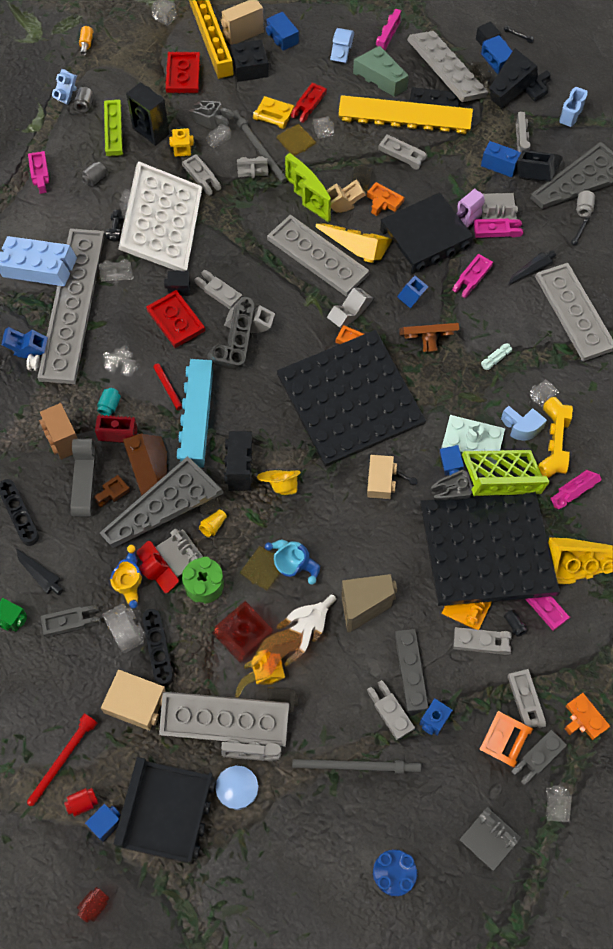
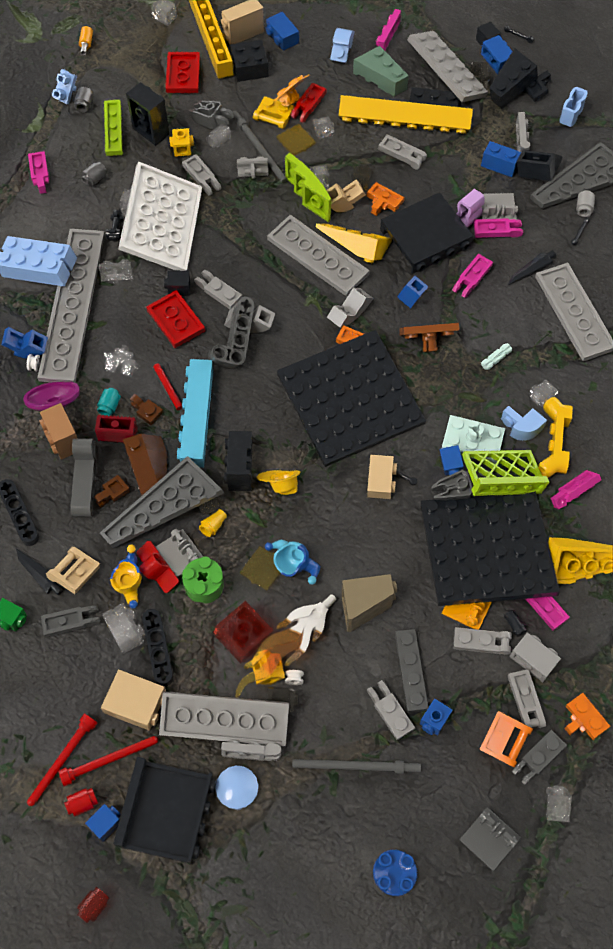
(51, 394): none -> magenta dish
(69, 775): none -> red piece
(79, 572): none -> tan plate
(147, 411): none -> reddish brown plate
(289, 94): none -> light orange hinge
(294, 677): none -> white bush
(322, 174): none -> clear brick
(535, 656): none -> light grey brick

